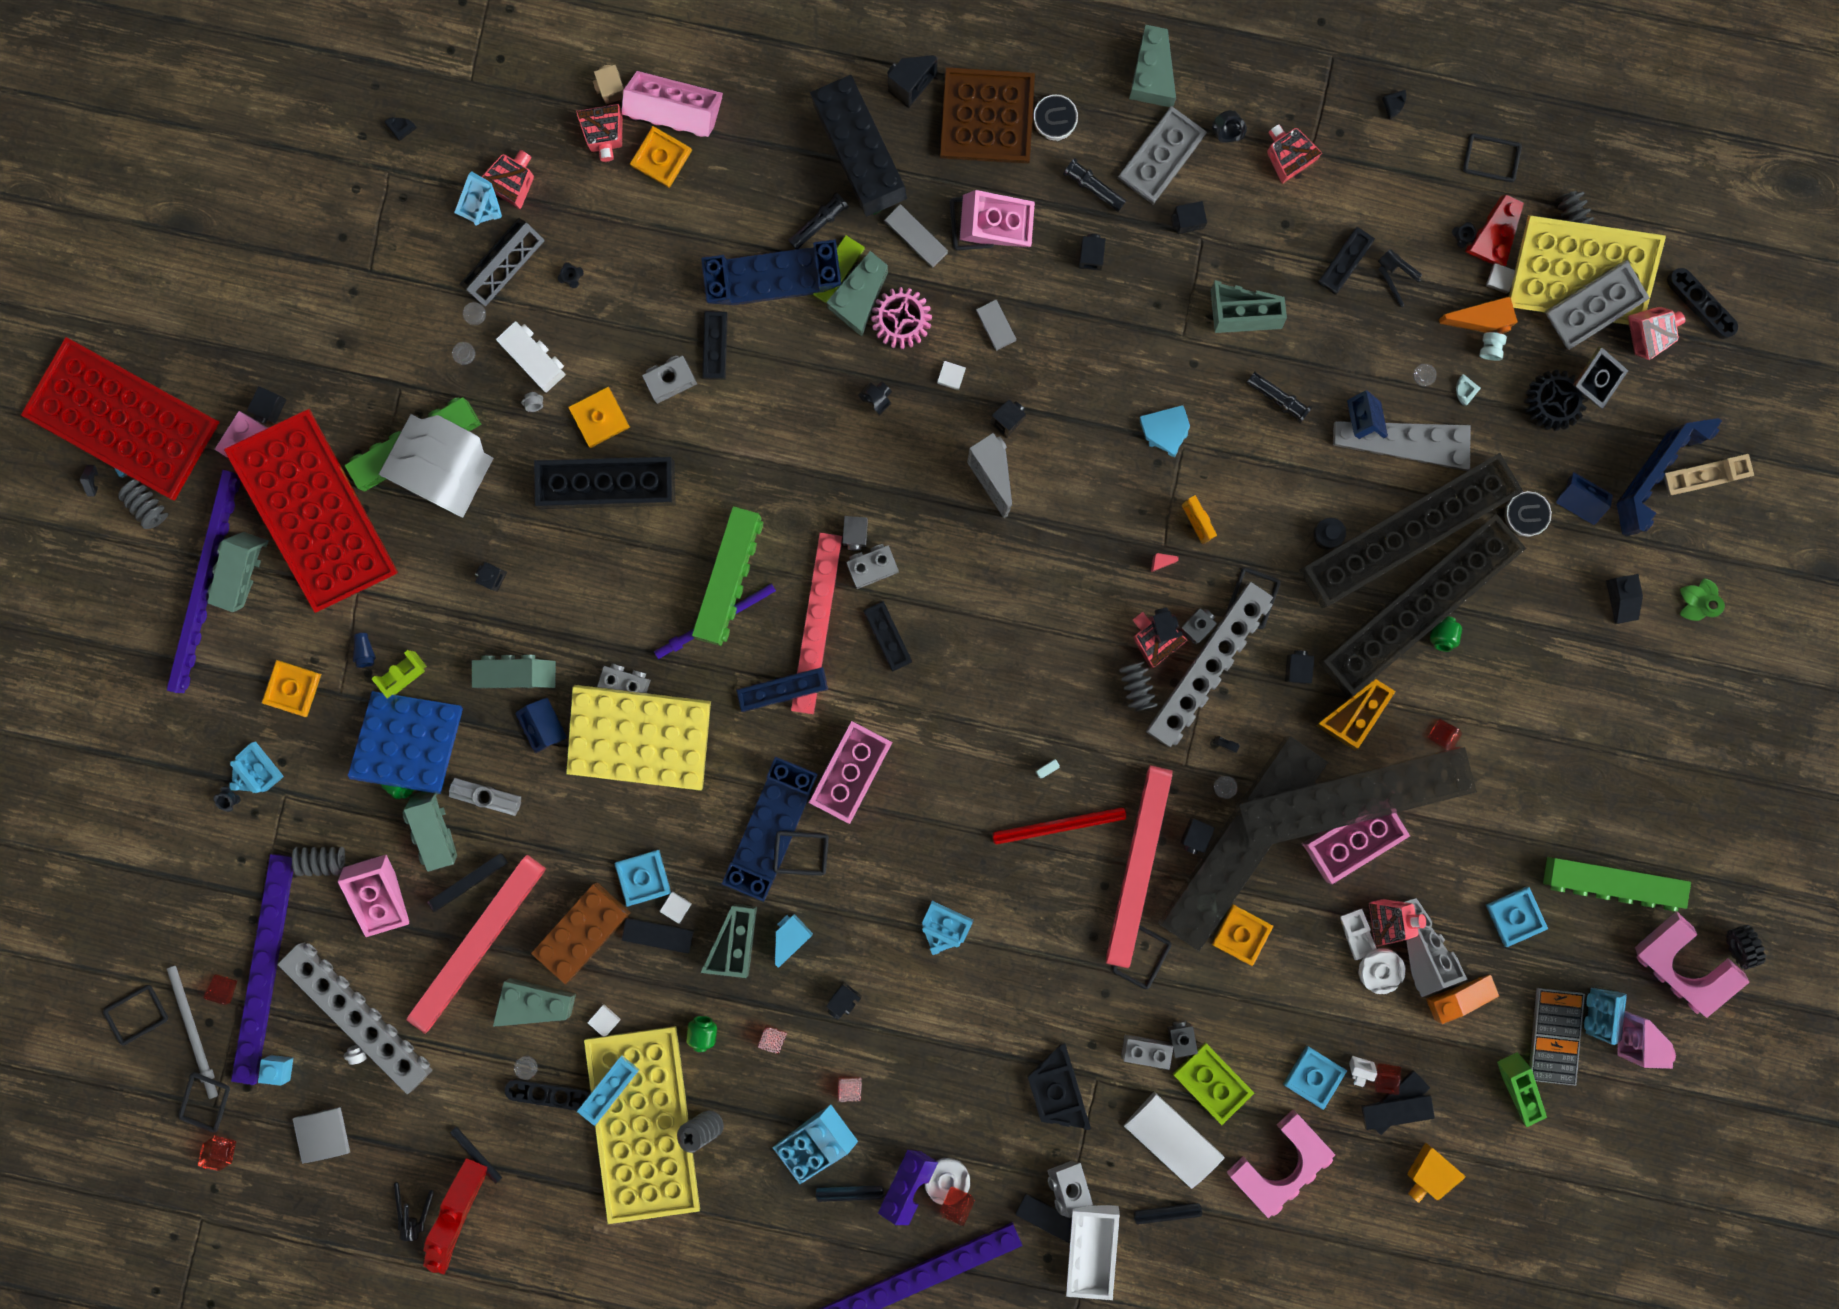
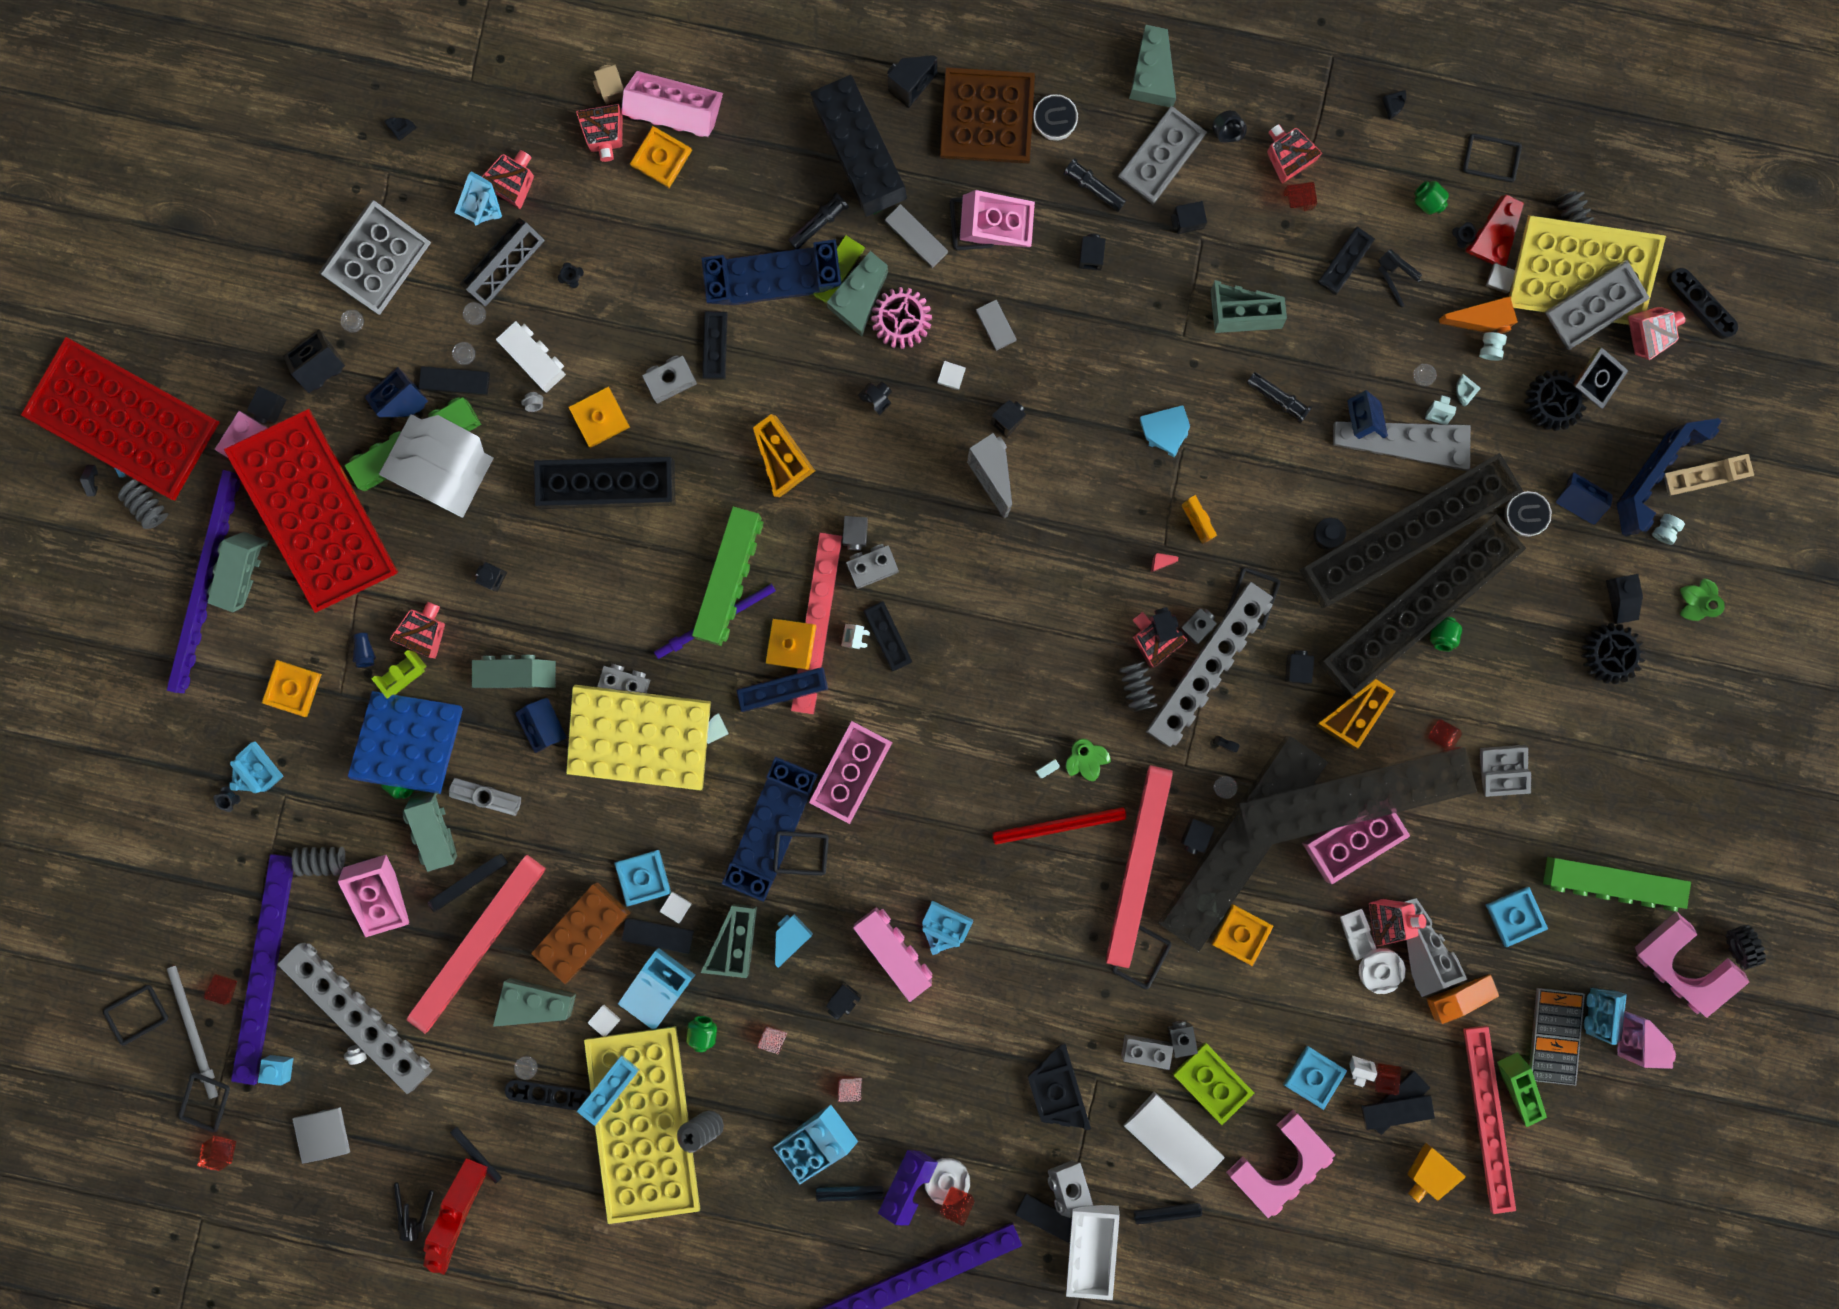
(314, 361): none -> black slope
(352, 321): none -> clear plate
(375, 257): none -> light grey slope
(396, 396): none -> dark blue slope
(421, 631): none -> torso
(454, 381): none -> black tile
(656, 989): none -> medium azure slope
(716, 729): none -> light aqua tile
(782, 456): none -> light orange wedge
(791, 644): none -> light orange plate
(853, 636): none -> light aqua tile
(893, 954): none -> bright pink brick
(1089, 762): none -> bright green plate
(1301, 195): none -> clear red panel
(1431, 197): none -> green head
(1441, 411): none -> light aqua tile
(1489, 1119): none -> coral plate
(1505, 770): none -> light grey slope
(1604, 635): none -> black gear
(1668, 529): none -> light aqua wheel

